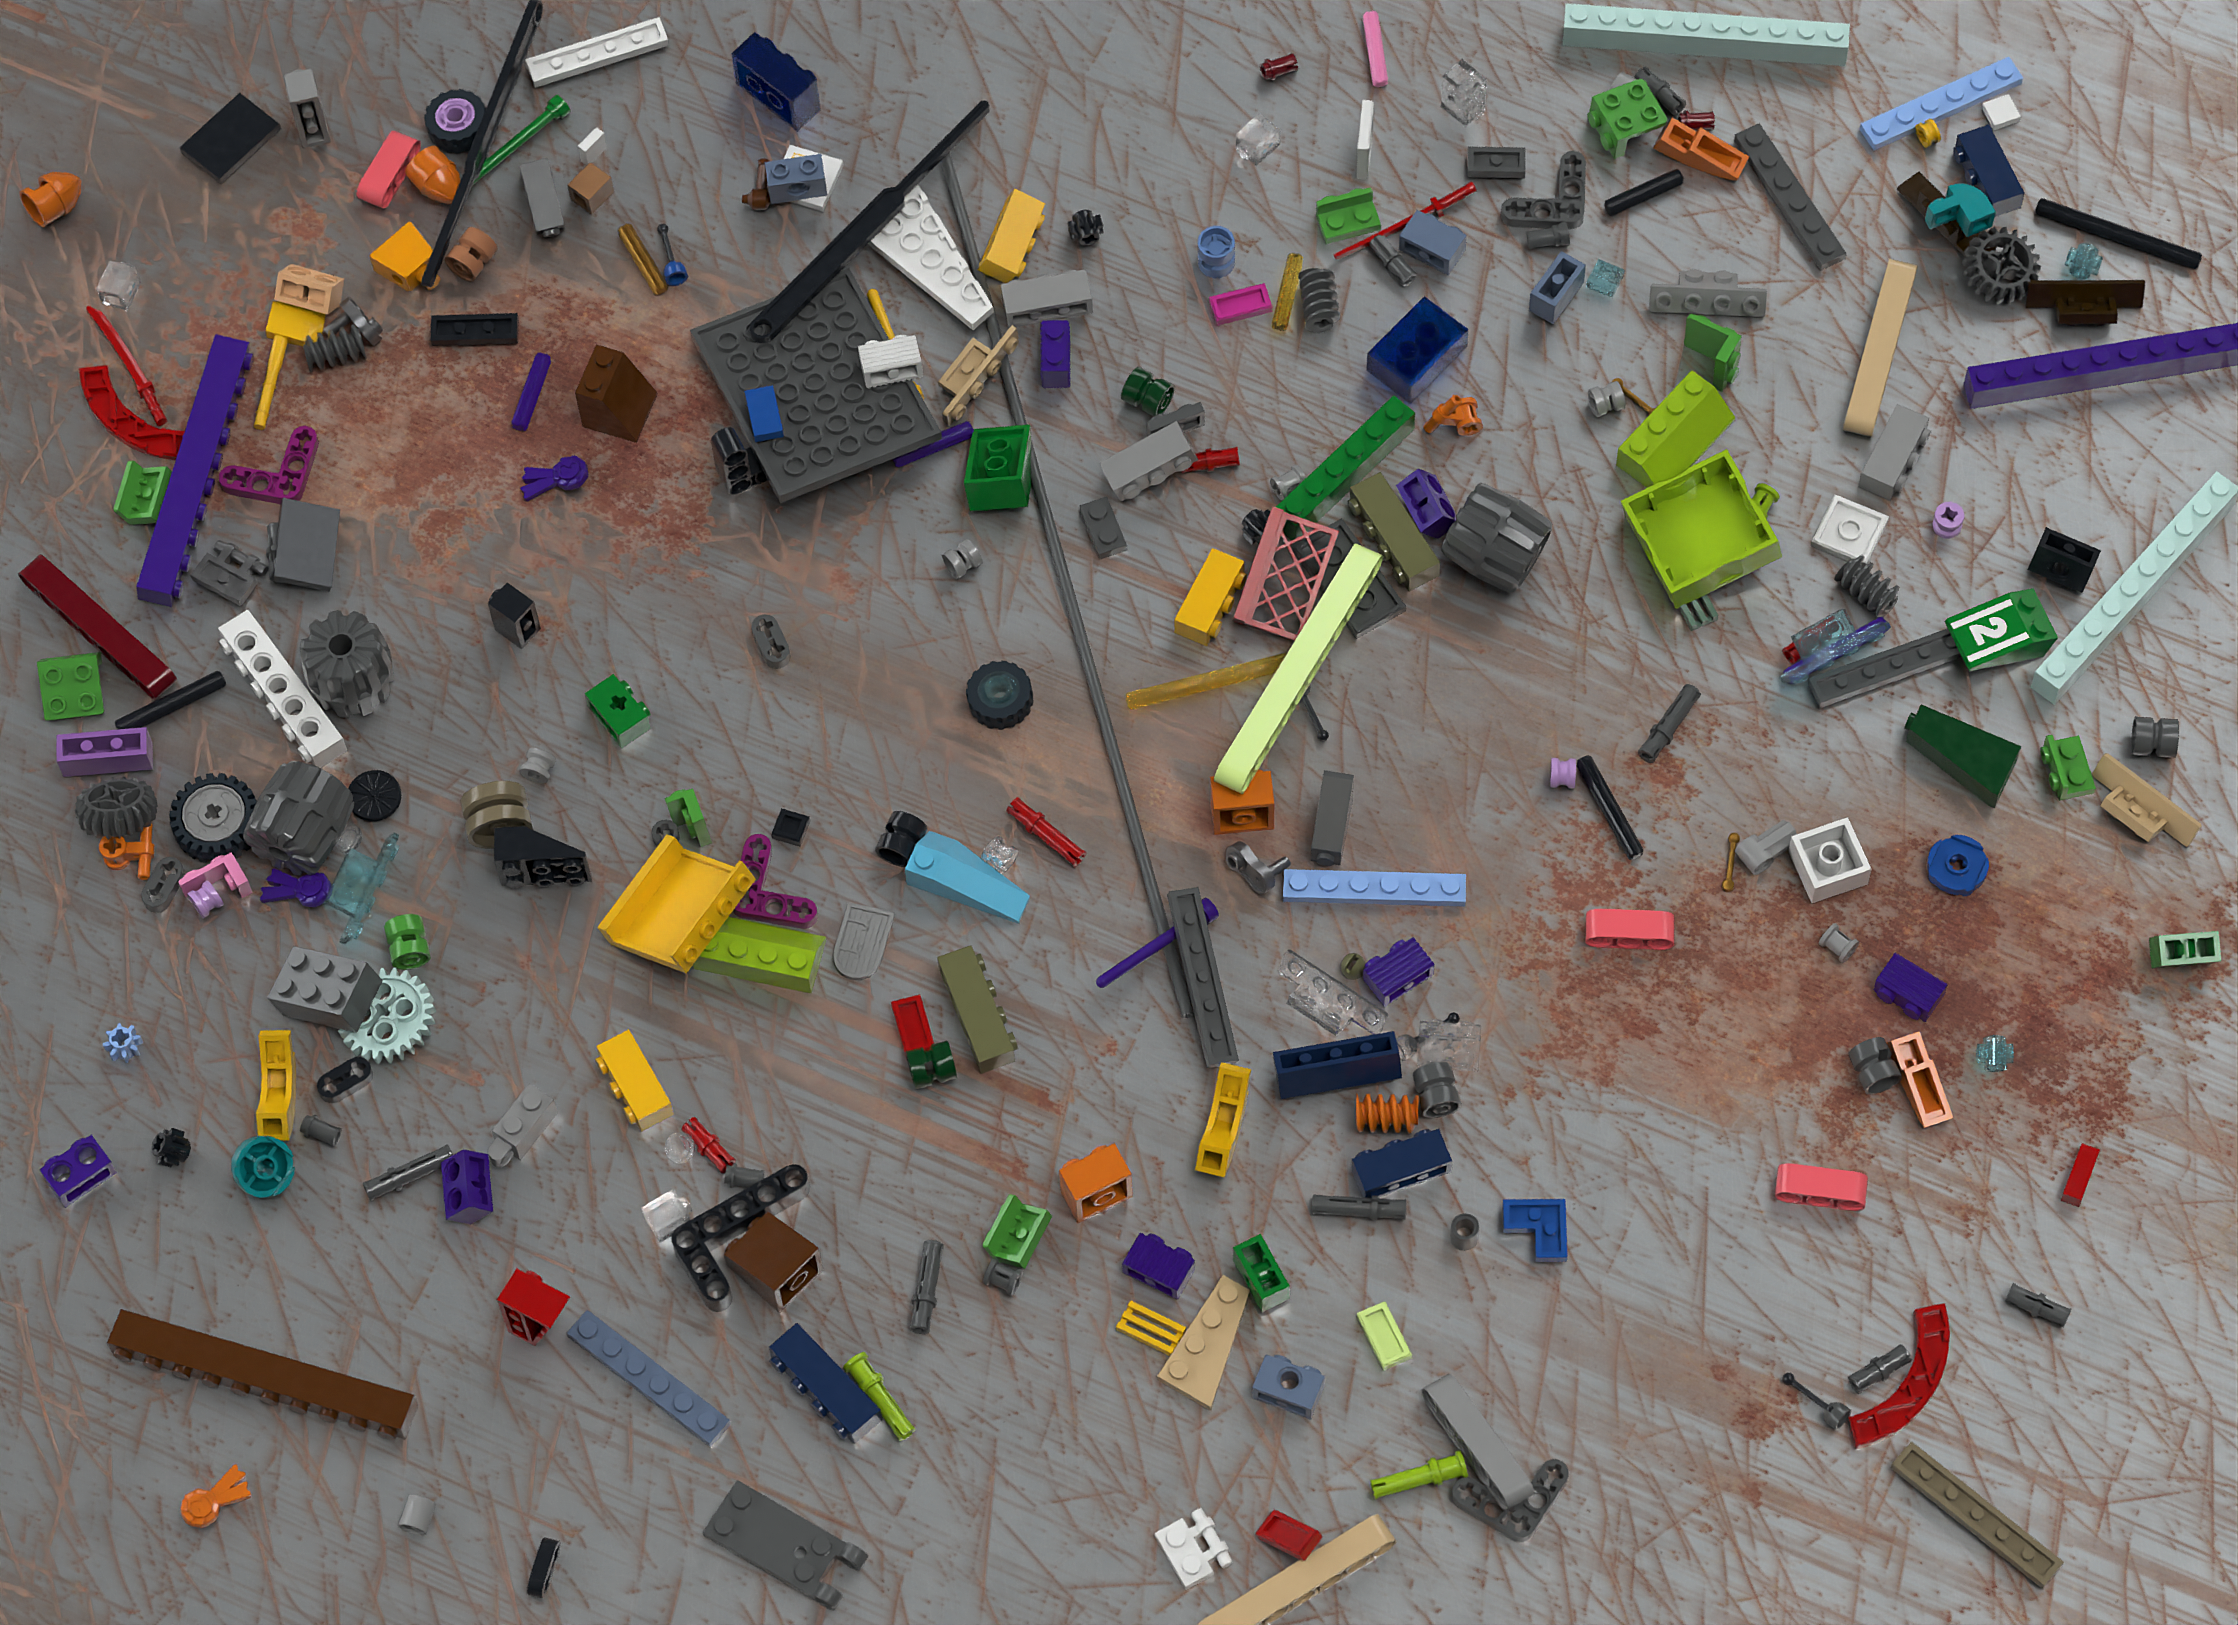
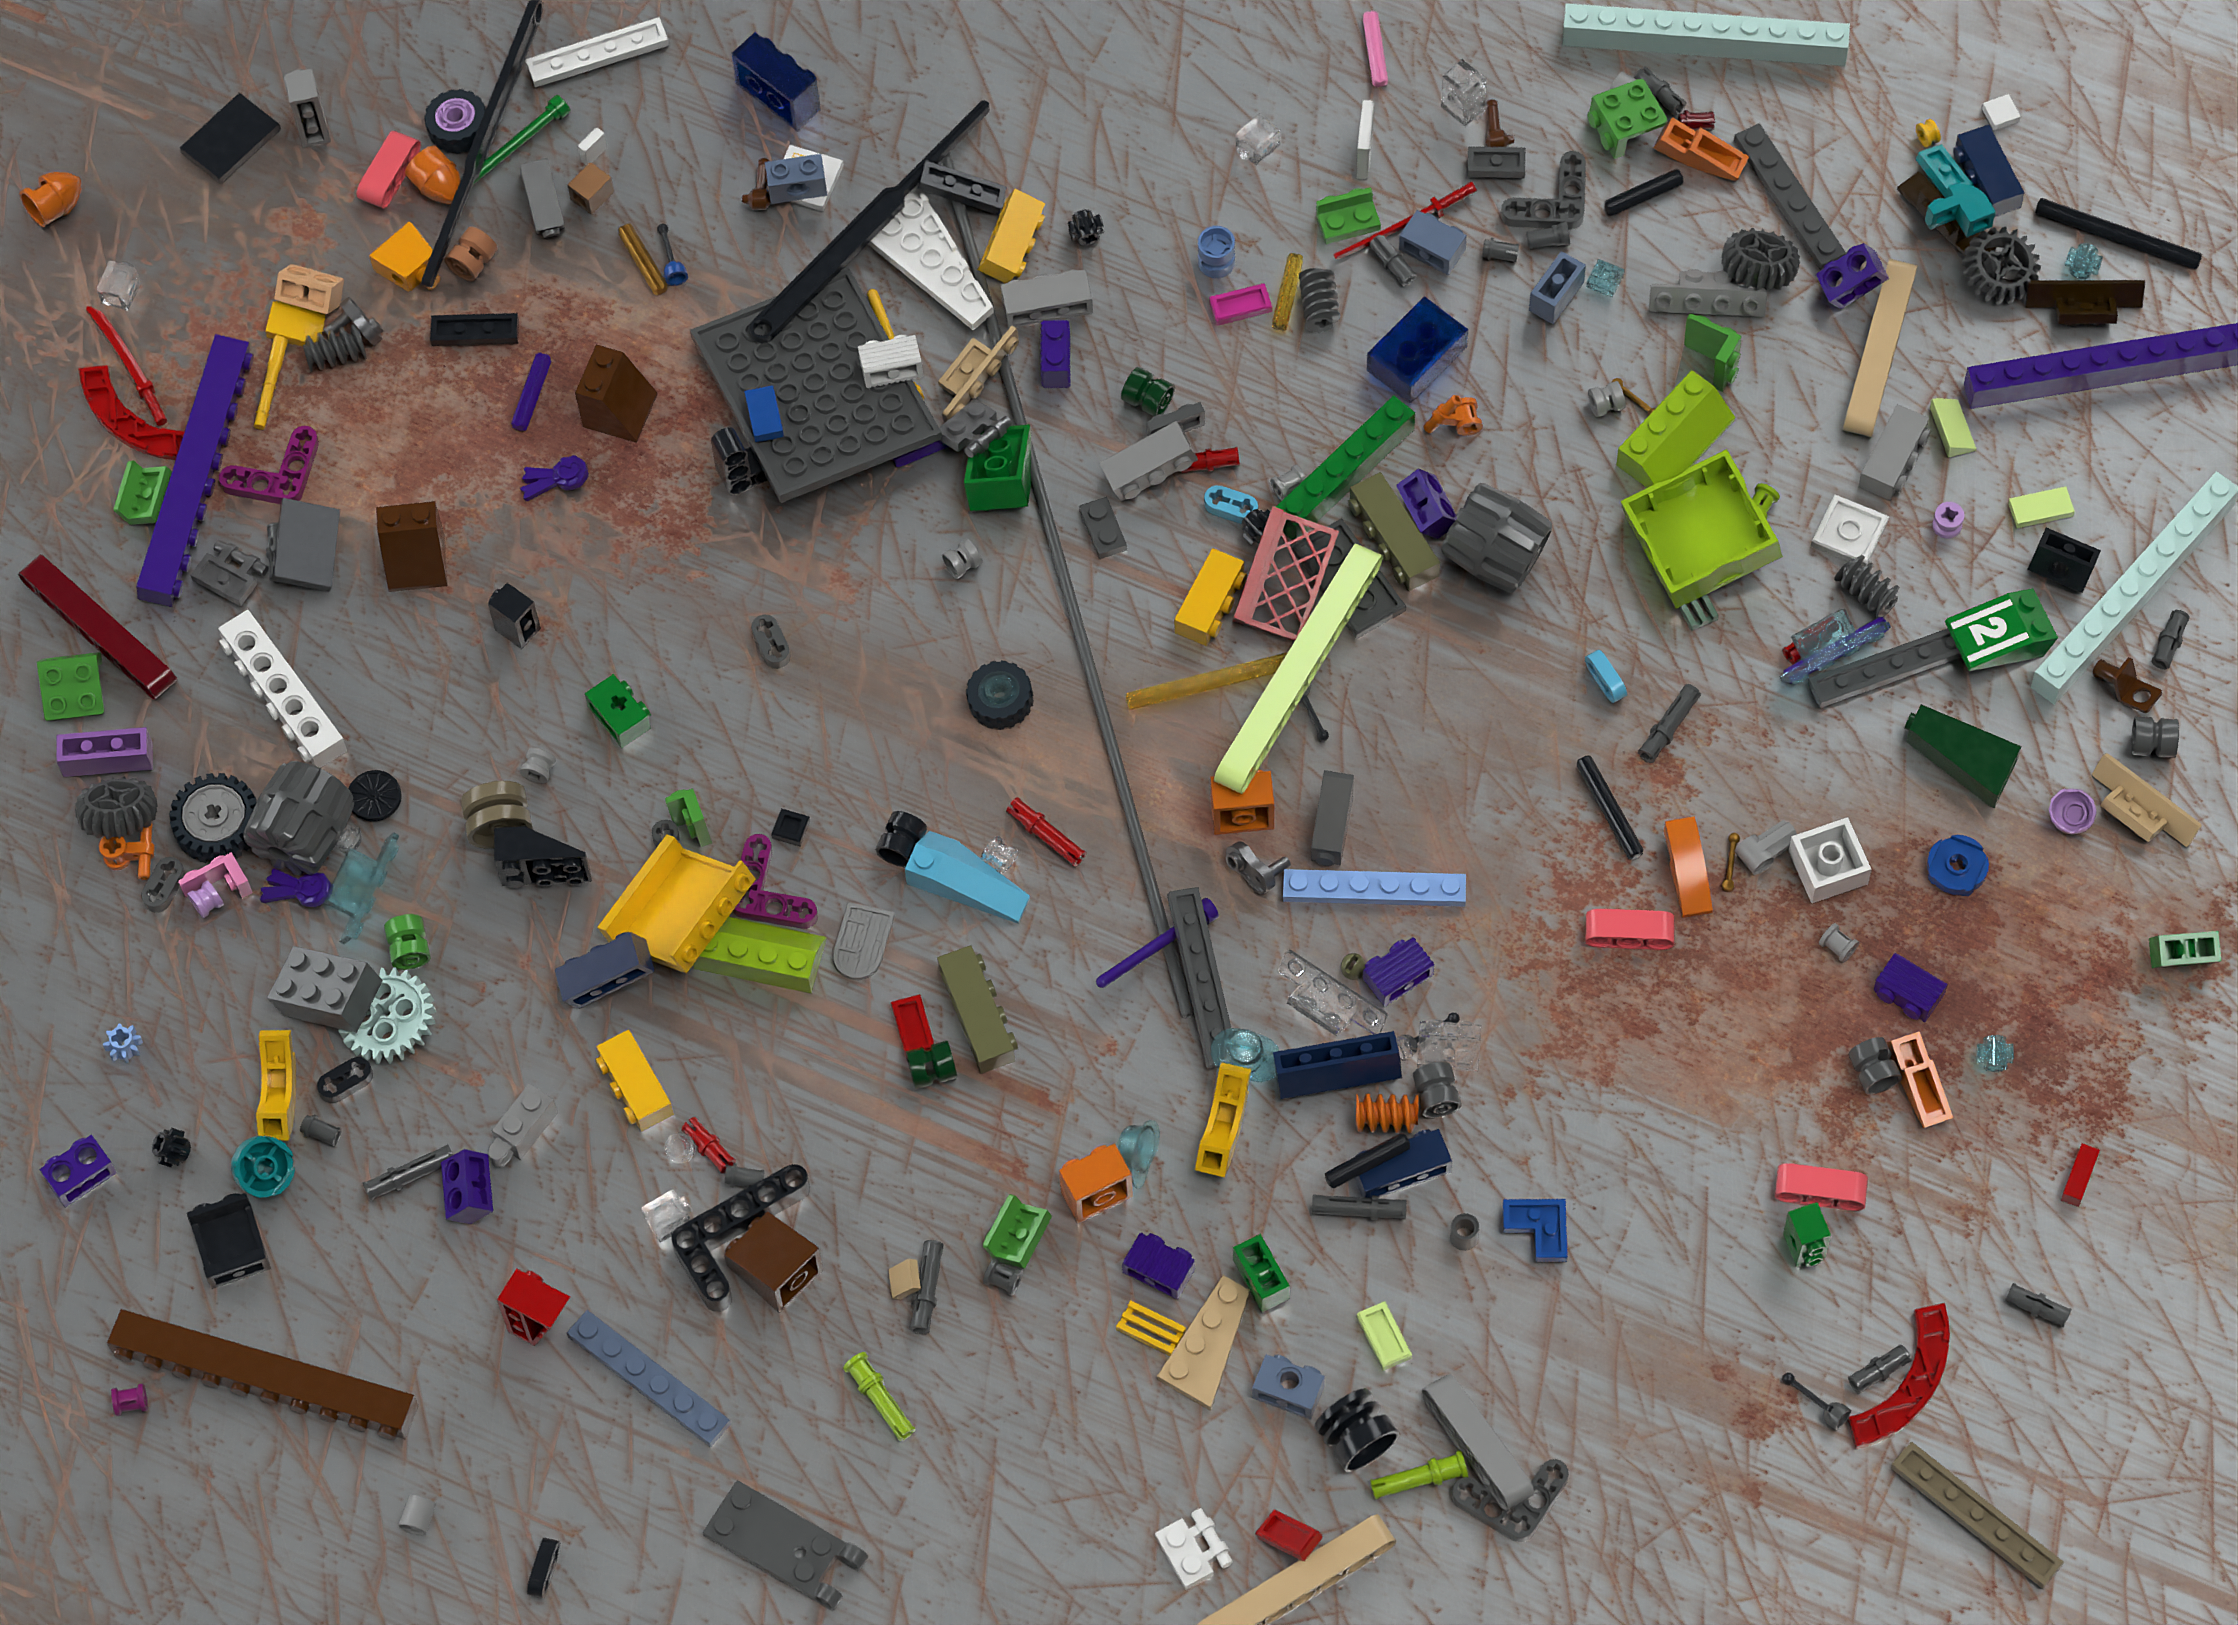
(129, 1399): none -> magenta bush
(172, 702): black axle -> none
(202, 1506): orange piece -> none
(228, 1240): none -> black panel
(347, 664): dark grey wheel -> none
(412, 546): none -> reddish brown slope
(604, 969): none -> dark blue brick
(825, 1384): dark blue brick -> none
(904, 1279): none -> tan tile
(962, 187): none -> black plate
(968, 423): none -> flat silver plate
(1138, 1148): none -> clear light blue piece
(1230, 505): none -> medium azure beam
(1245, 1050): none -> clear light blue piece
(1272, 68): dark red pin -> none
(1356, 1430): none -> black wheel
(1367, 1160): none -> black axle
(1496, 136): none -> reddish brown piece
(1498, 250): none -> dark grey pin
(1563, 773): lavender wheel -> none
(1605, 676): none -> medium azure beam
(1688, 866): none -> orange slope
(1760, 259): none -> dark grey gear
(1807, 1235): none -> green brick
(1854, 282): none -> dark purple brick
(1941, 103): light blue plate -> none
(1941, 168): none -> teal plate
(1952, 426): none -> yellowish green slope
(2041, 507): none -> yellowish green tile
(2068, 767): bright green bracket -> none
(2072, 811): none -> lavender hair
(2127, 684): none -> reddish brown bracket
(2170, 639): none -> dark grey pin

